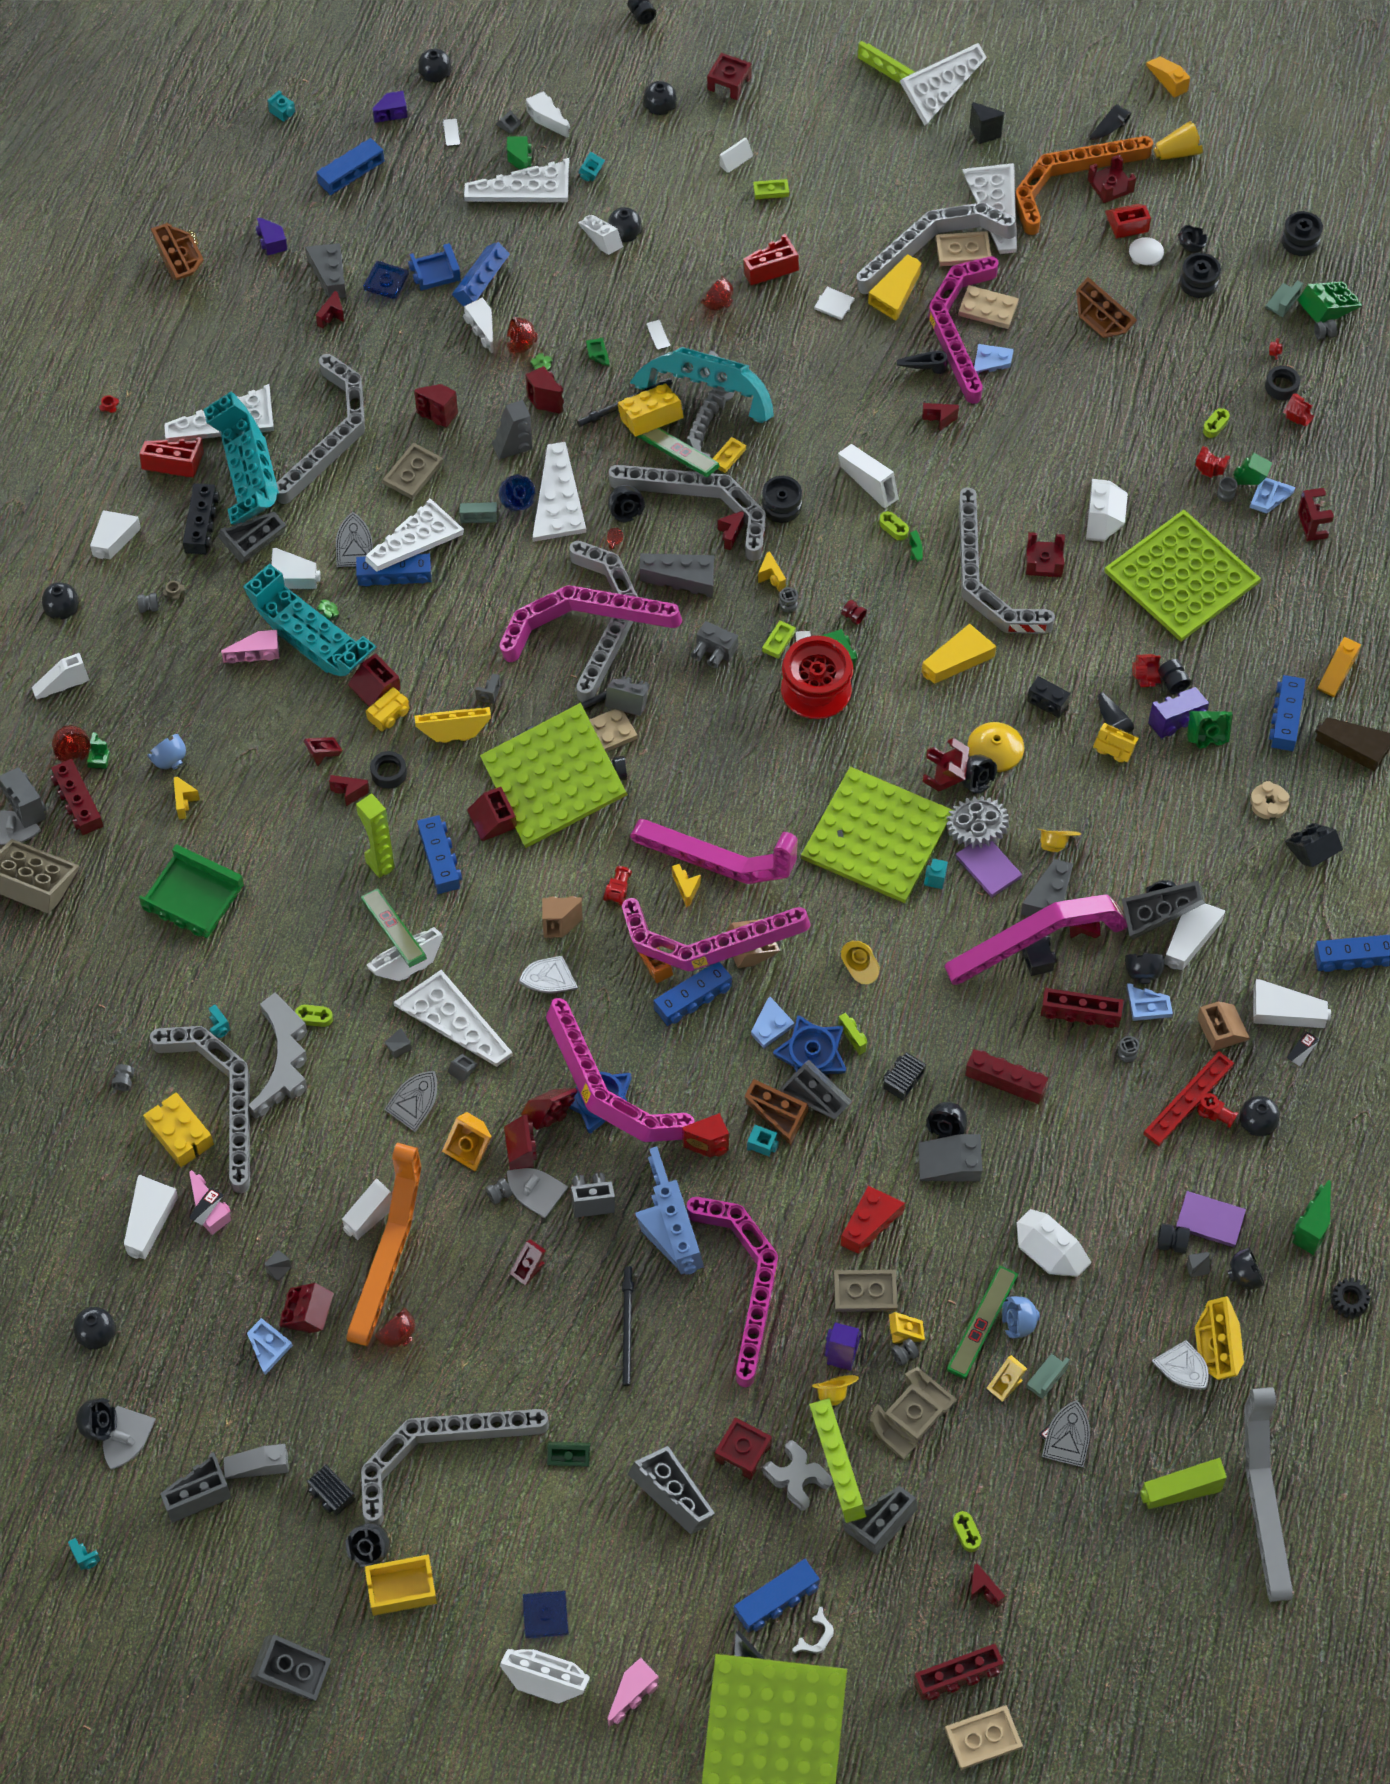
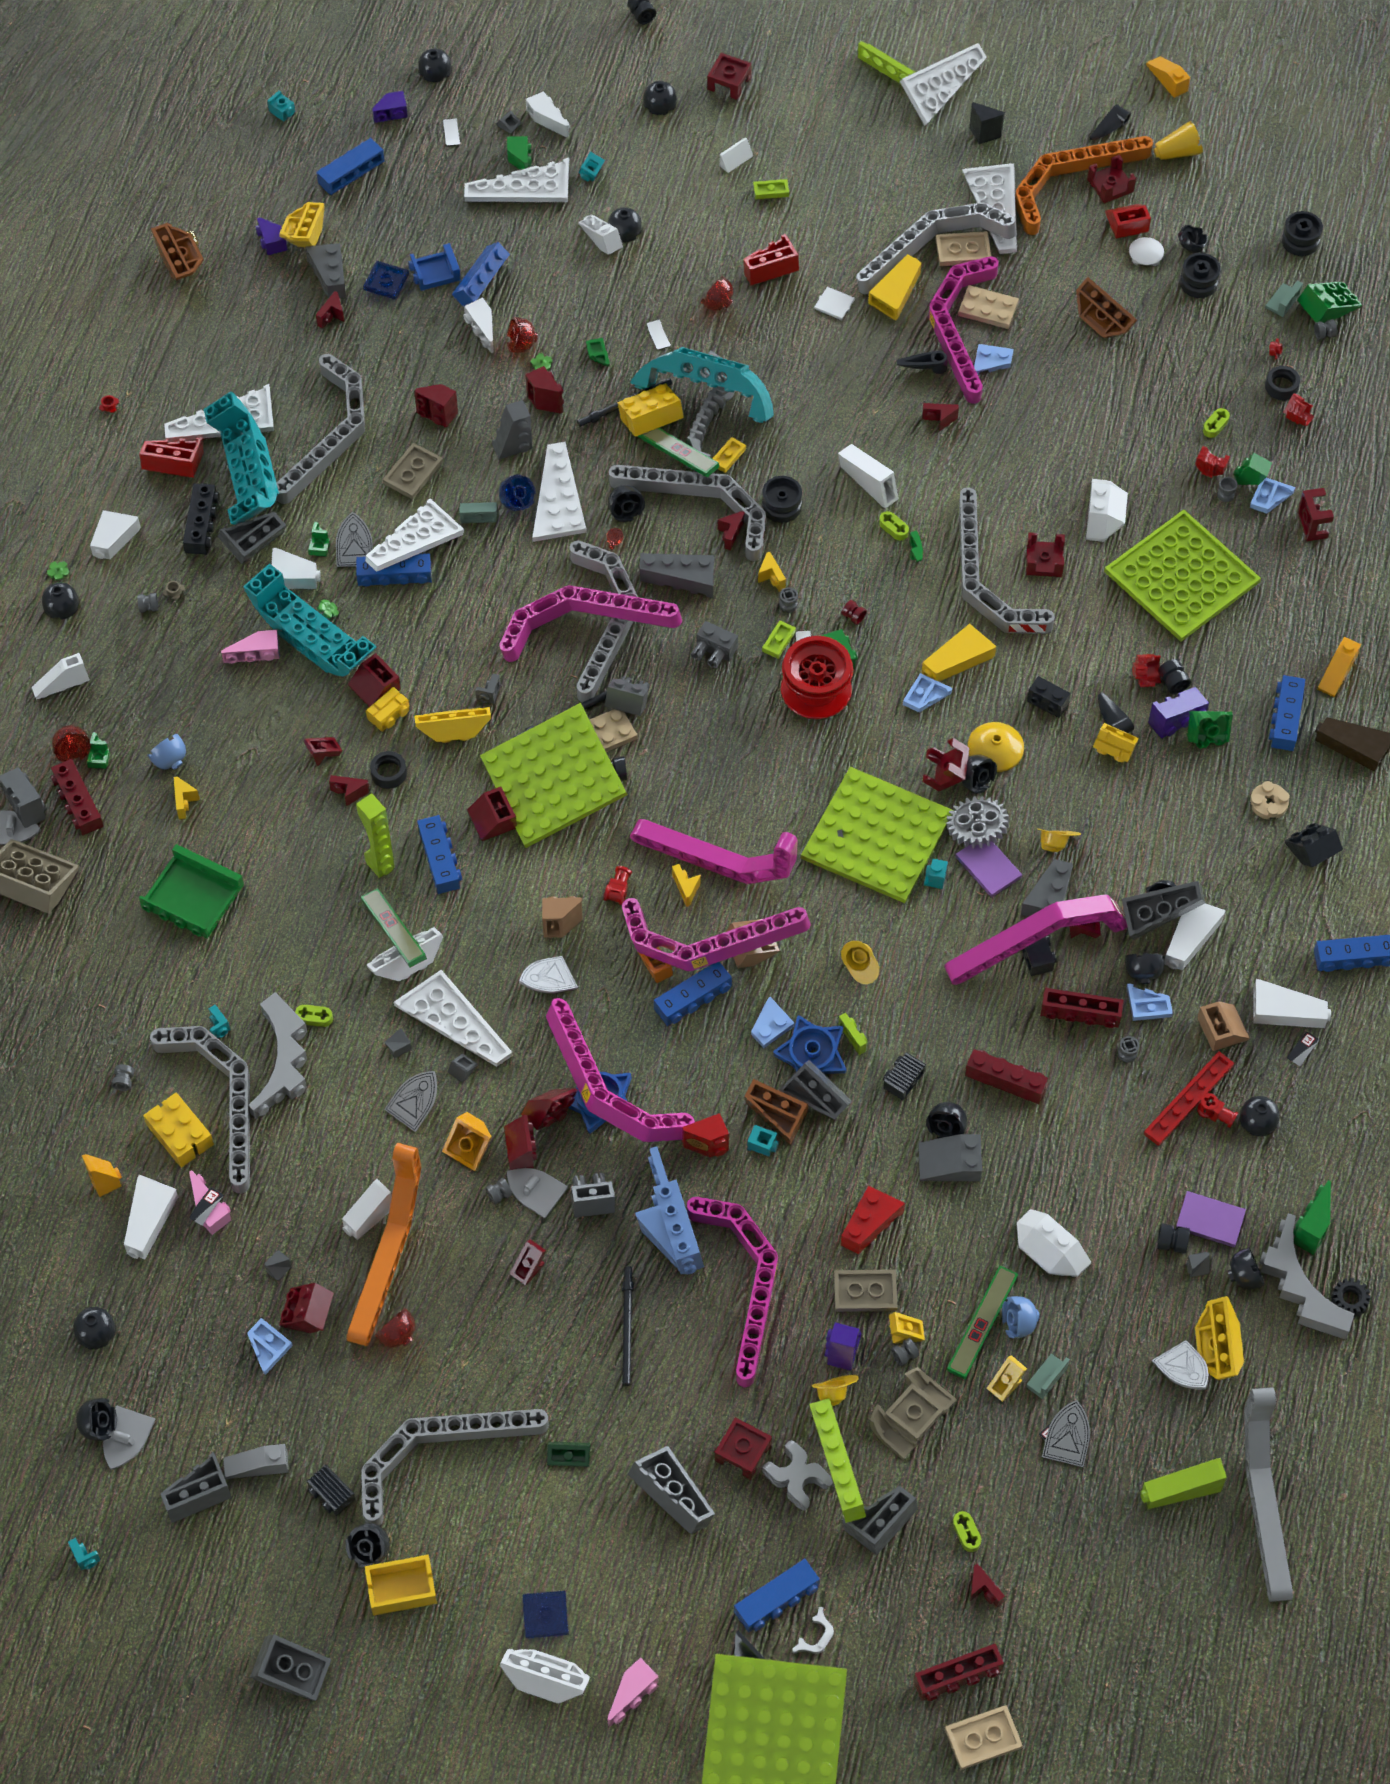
(58, 570): none -> bright green plant
(102, 1174): none -> light orange slope
(304, 225): none -> yellow wedge
(319, 542): none -> green slope
(925, 693): none -> light blue wing
(1313, 1308): none -> light grey arch

